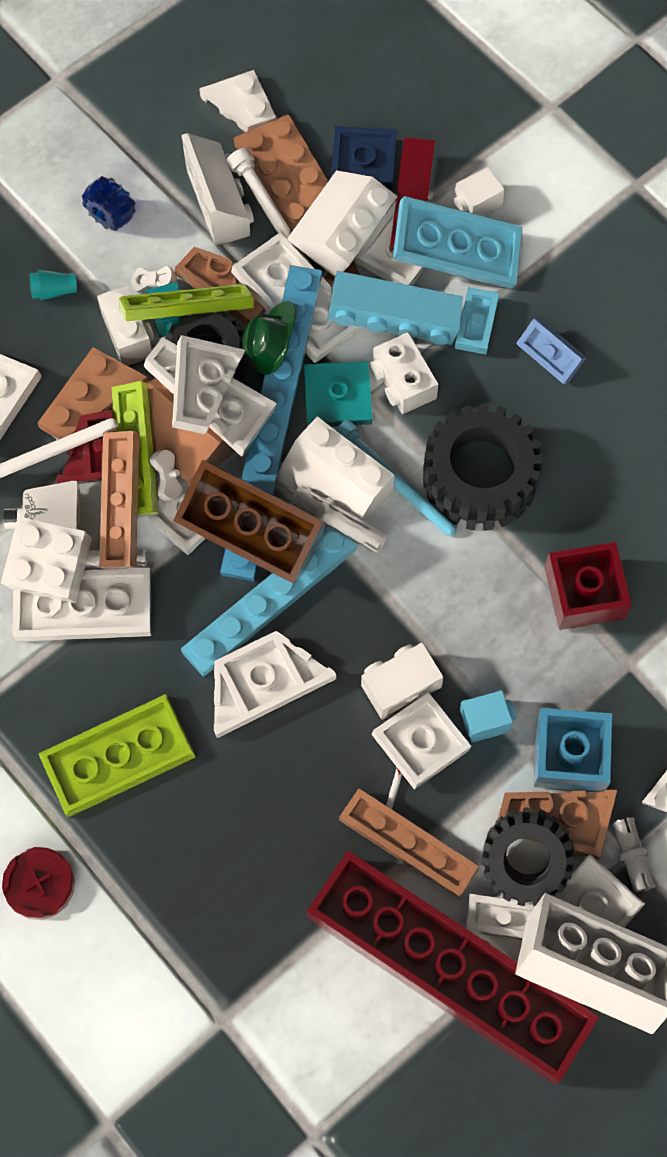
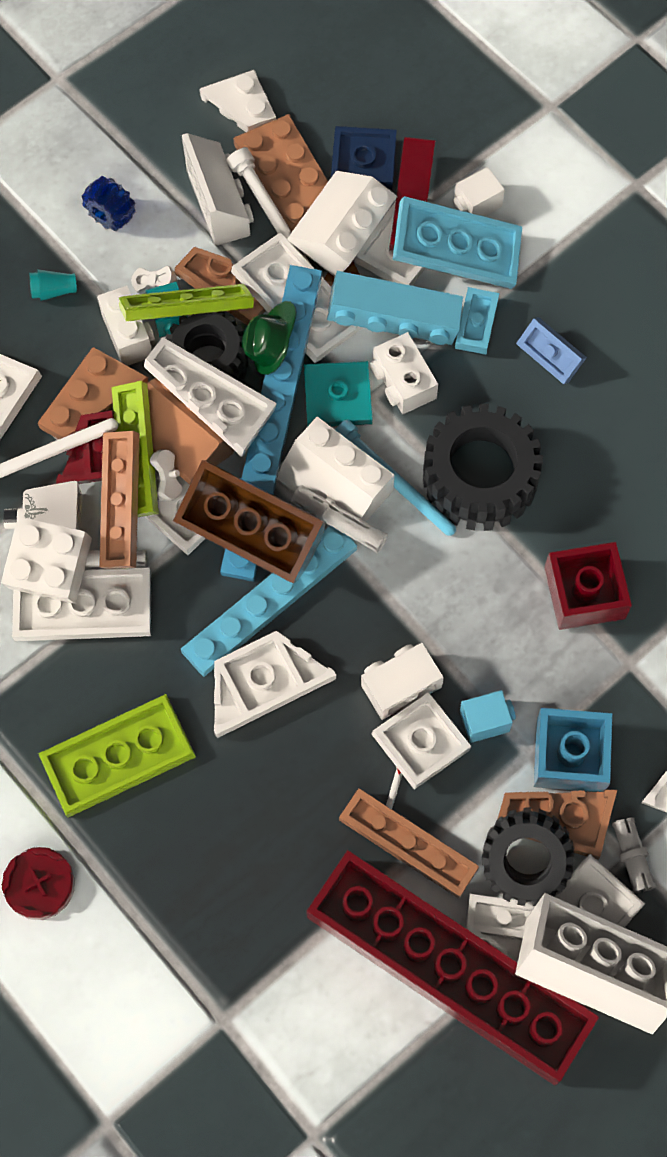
(201, 381): white wing -> none

